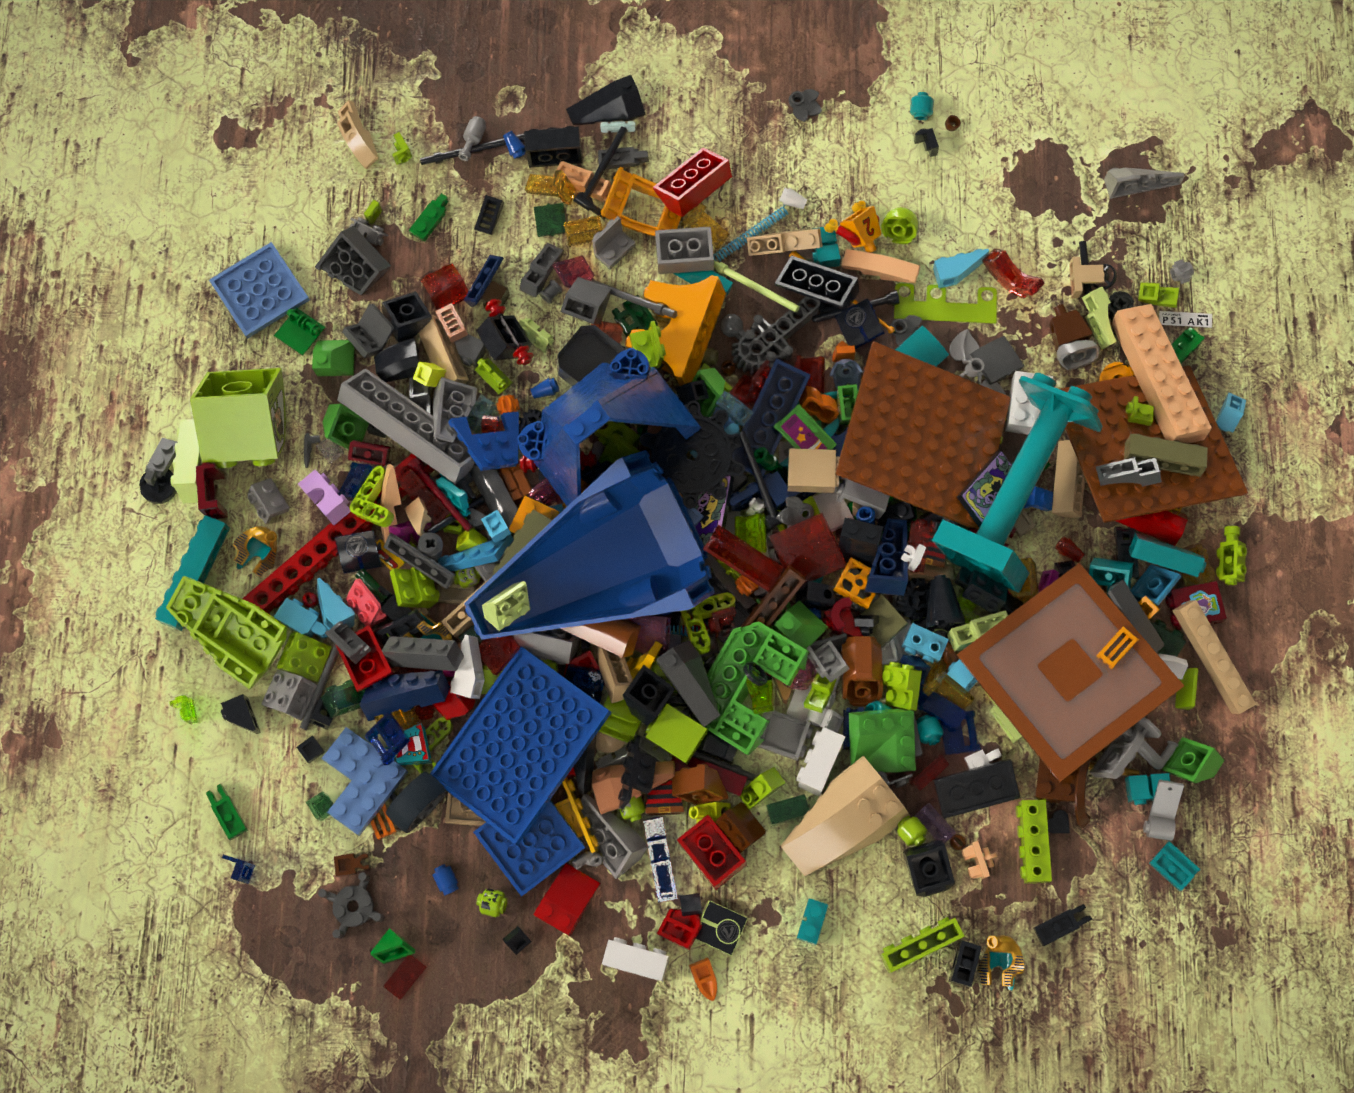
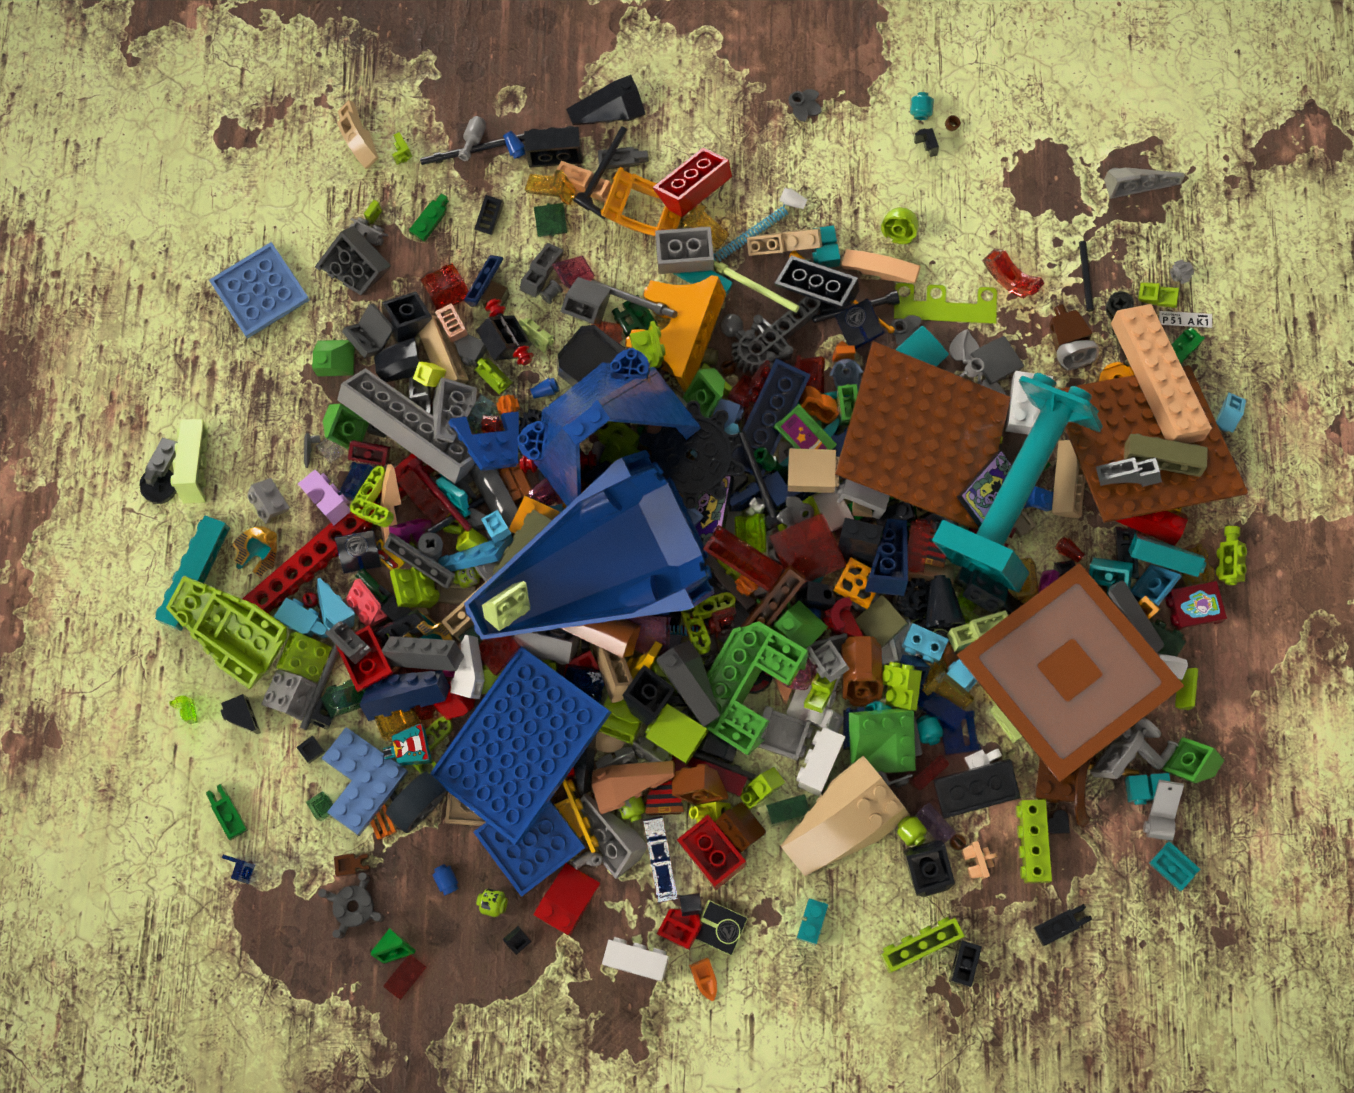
(205, 477): dark red panel -> none
(240, 416): lime brick -> none
(299, 331): green hinge -> none
(392, 735): clear blue plate -> none
(418, 515): tan slope -> none
(582, 230): clear yellow brick -> none
(612, 243): light grey bracket -> none
(616, 125): light aqua axle -> none
(638, 772): black bracket -> none
(692, 392): black brick -> none
(734, 408): clear light blue leg -> none
(759, 688): clear neon green piece -> none
(859, 228): light orange torso -> none
(866, 623): black tile -> none
(867, 516): blue cone -> none
(915, 556): white tile -> none
(954, 269): medium azure slope -> none
(1001, 952): pearl gold piece -> none
(1088, 274): tan piece -> none
(1098, 319): yellowish green slope -> none
(1107, 659): light orange tile -> none
(1139, 412): lime bracket -> none
(1214, 657): tan brick -> none

